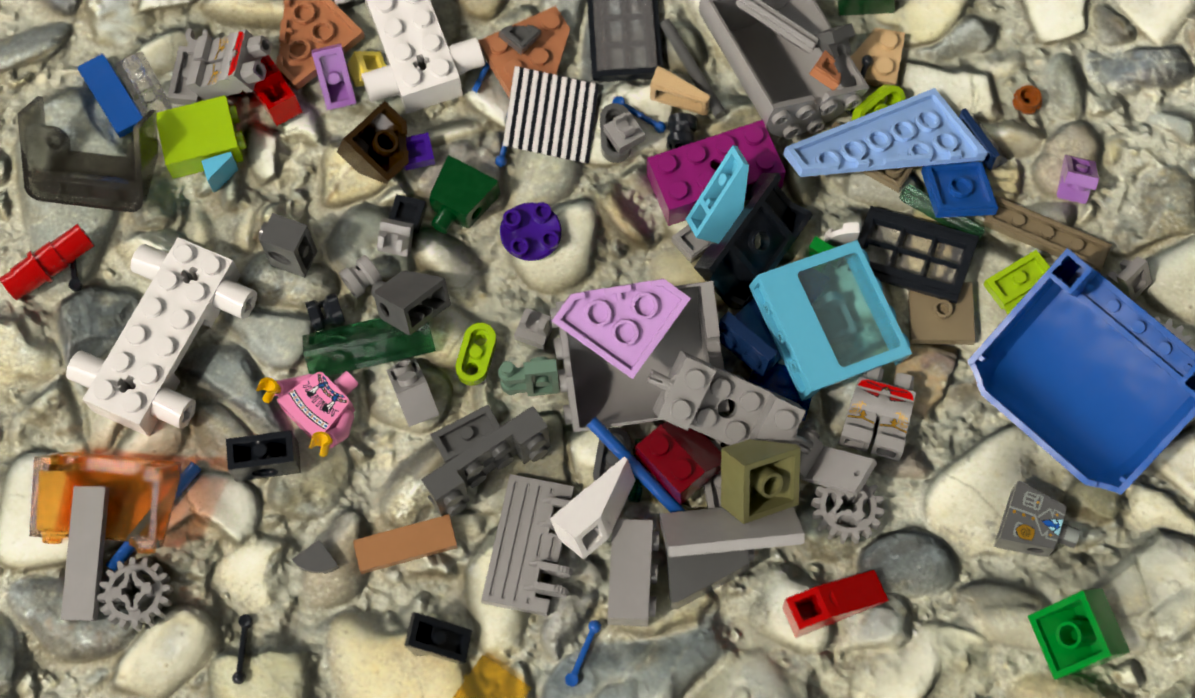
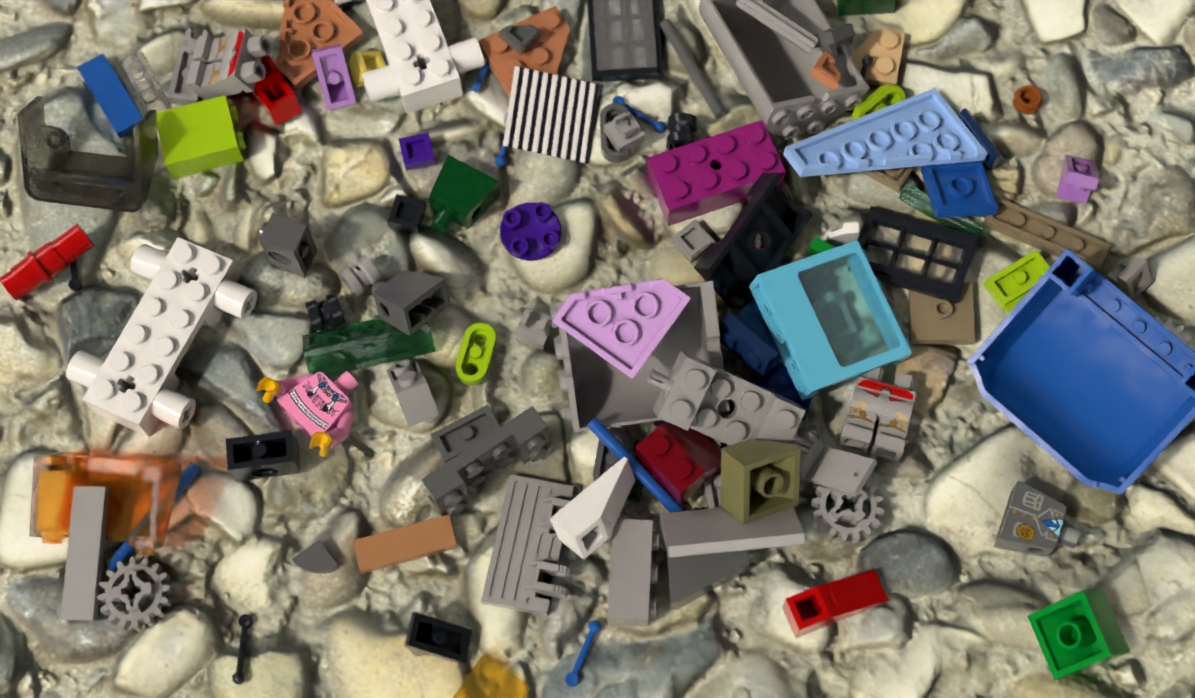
(219, 169): medium azure slope -> none
(377, 145): dark brown slope -> none
(395, 237): light grey tile -> none
(535, 378): sand green plate -> none
(677, 92): tan slope -> none
(721, 199): medium azure slope -> none

